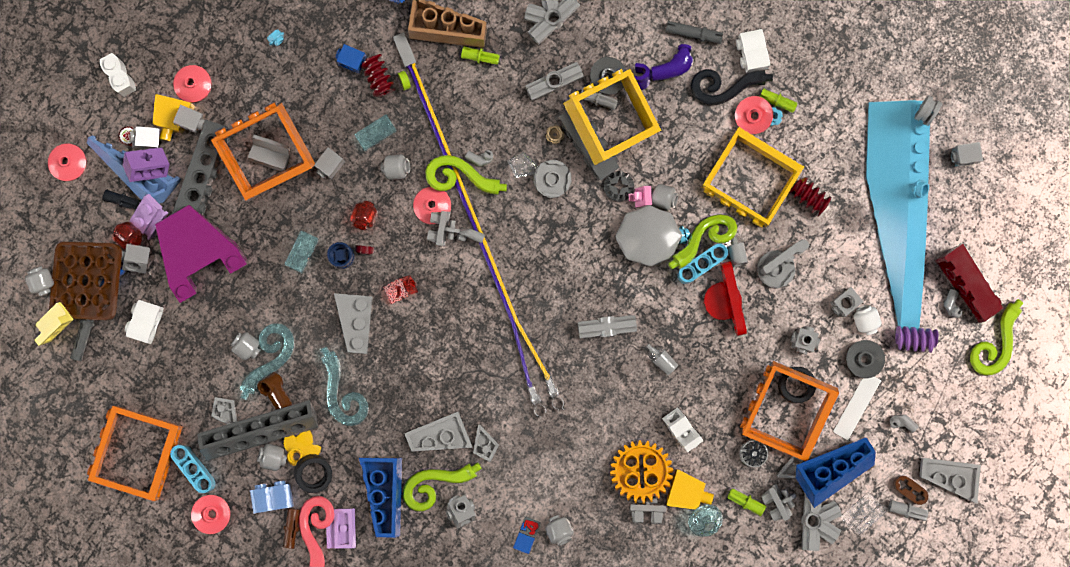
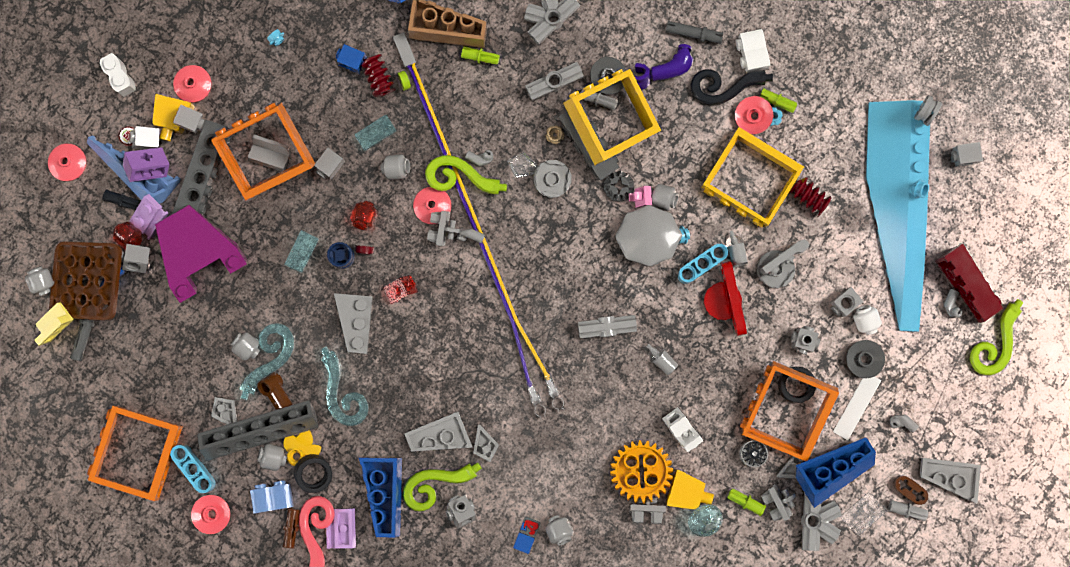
(144, 321): white brick -> none
(686, 255): lime plant -> none
(916, 338): medium lavender piece -> none

